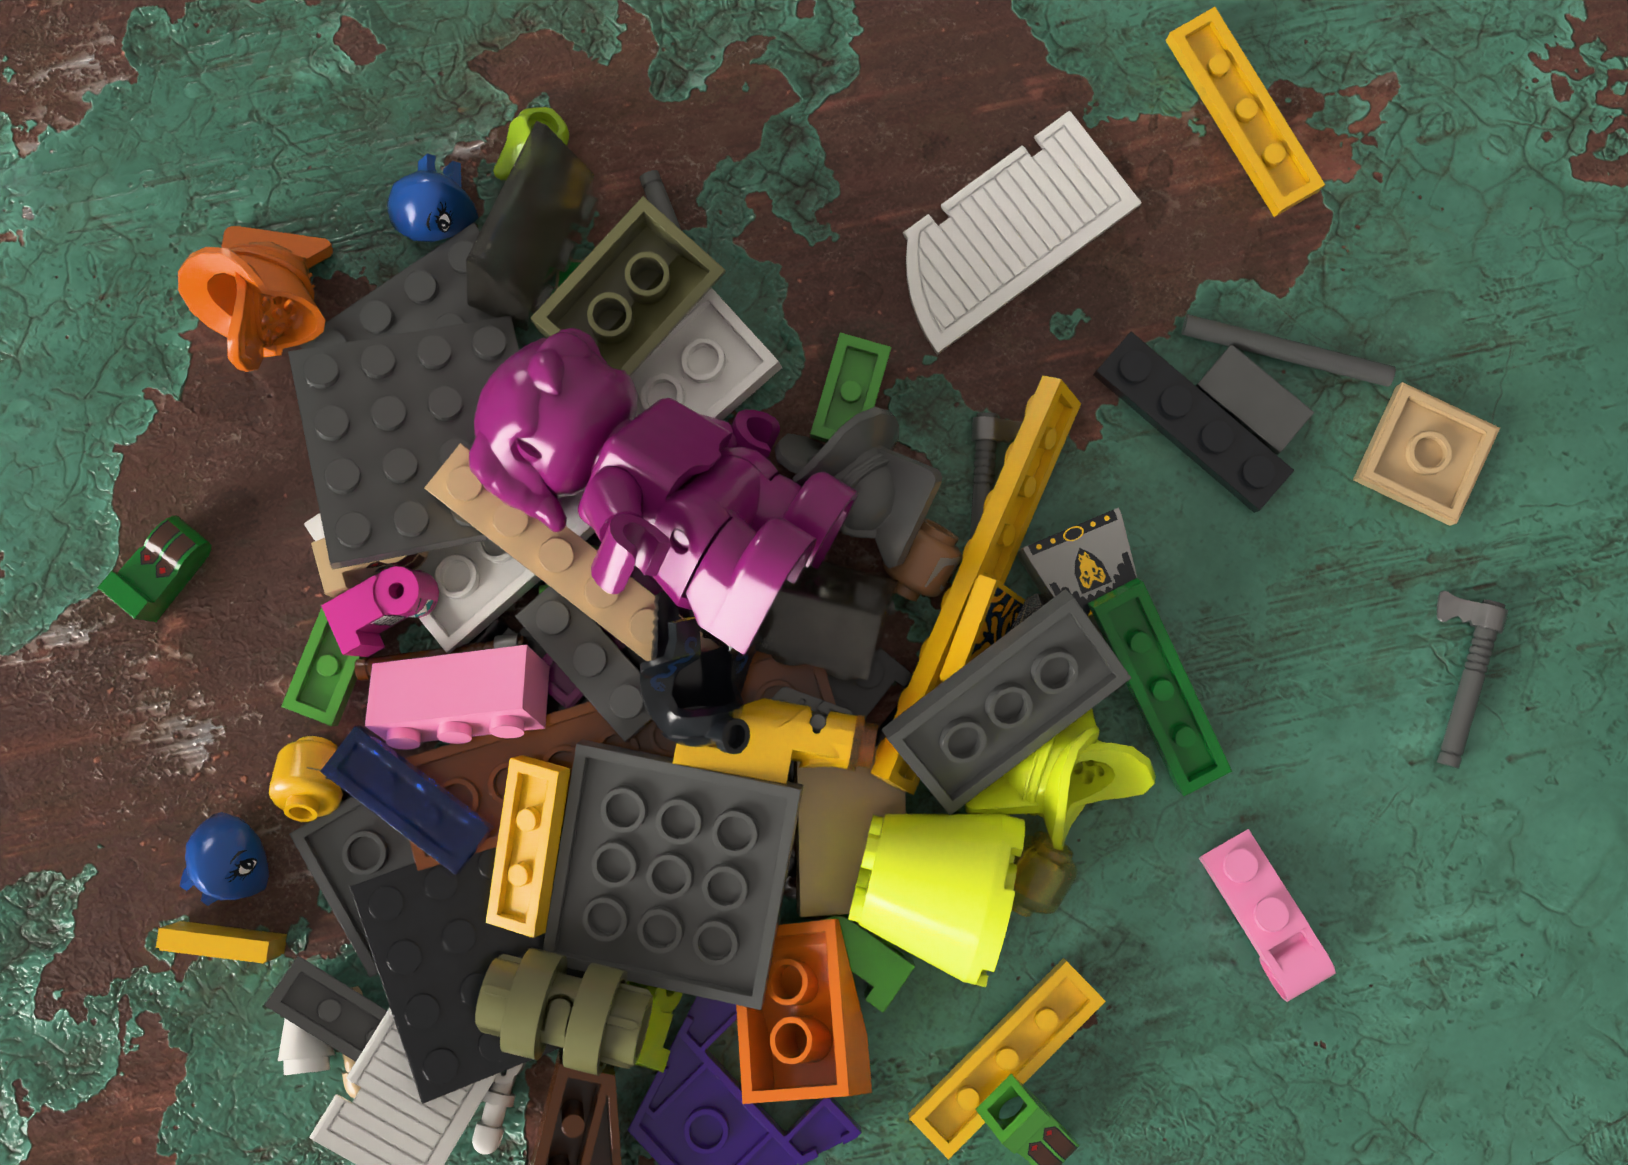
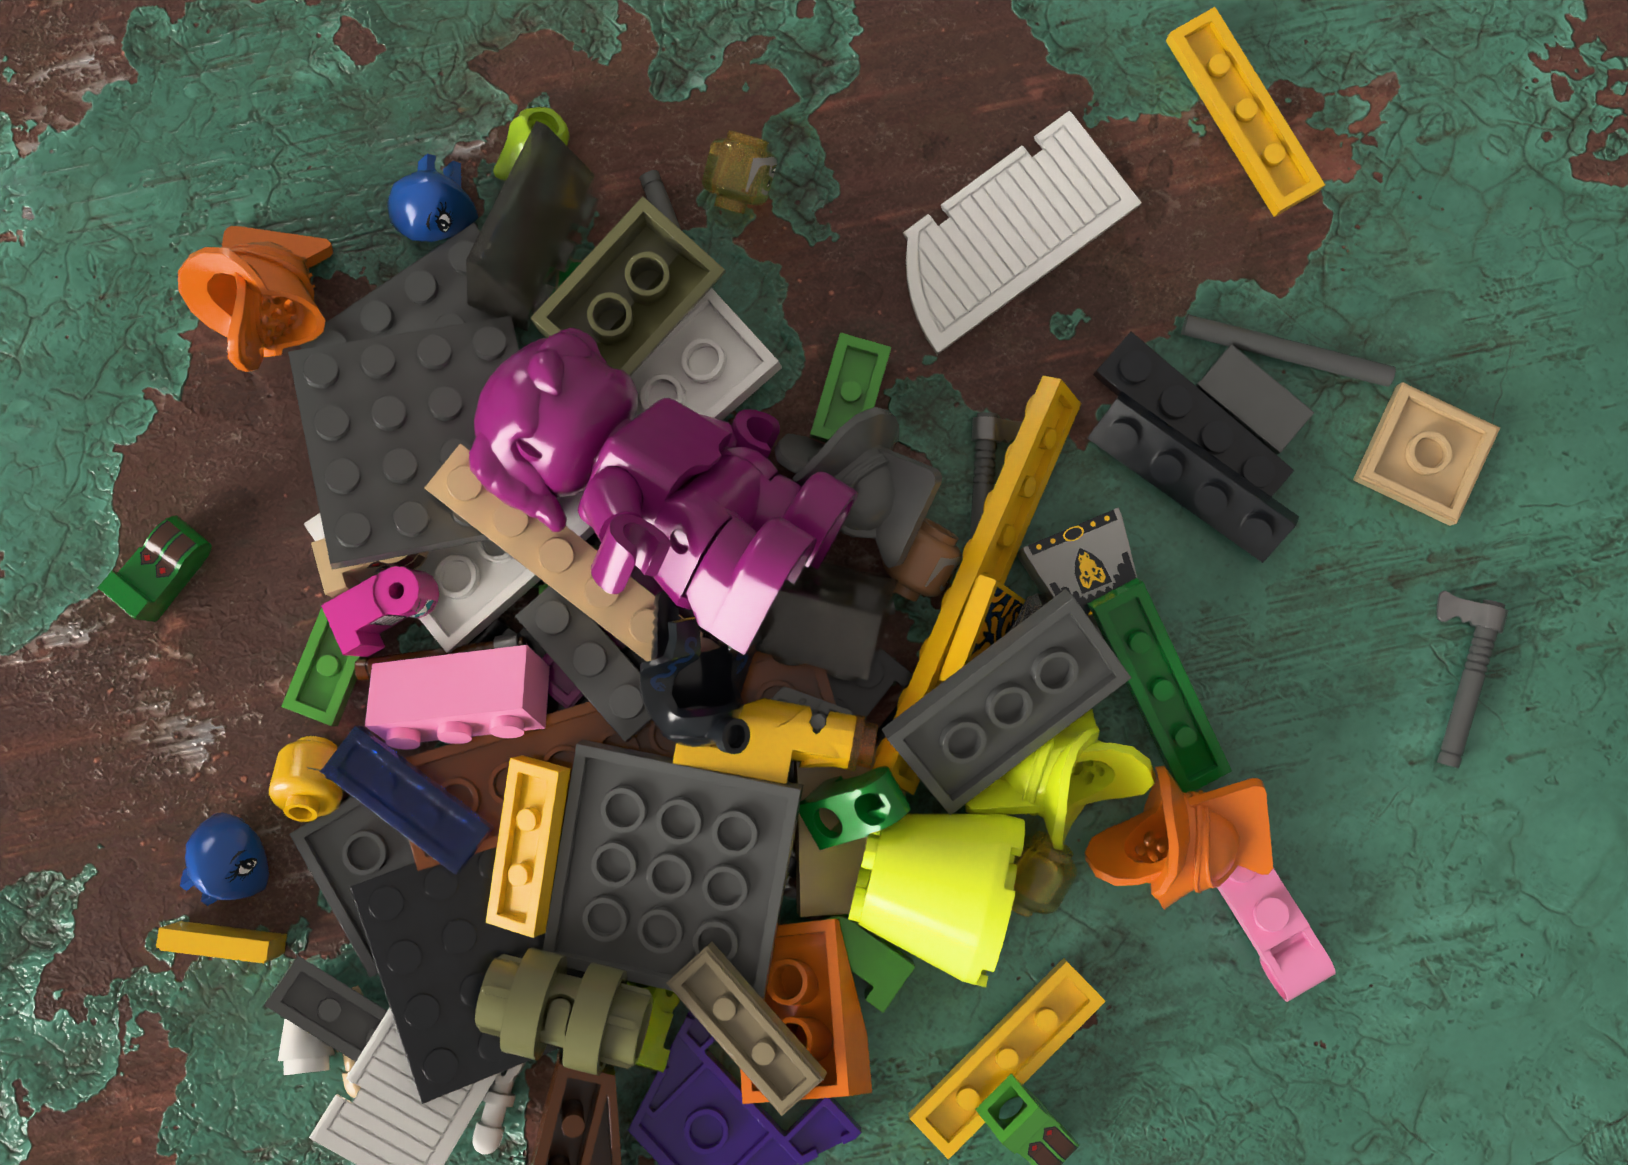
(739, 171): none -> clear yellow head
(747, 1028): none -> dark tan tile
(860, 803): none -> green leg
(1186, 839): none -> orange helmet
(1193, 477): none -> black plate

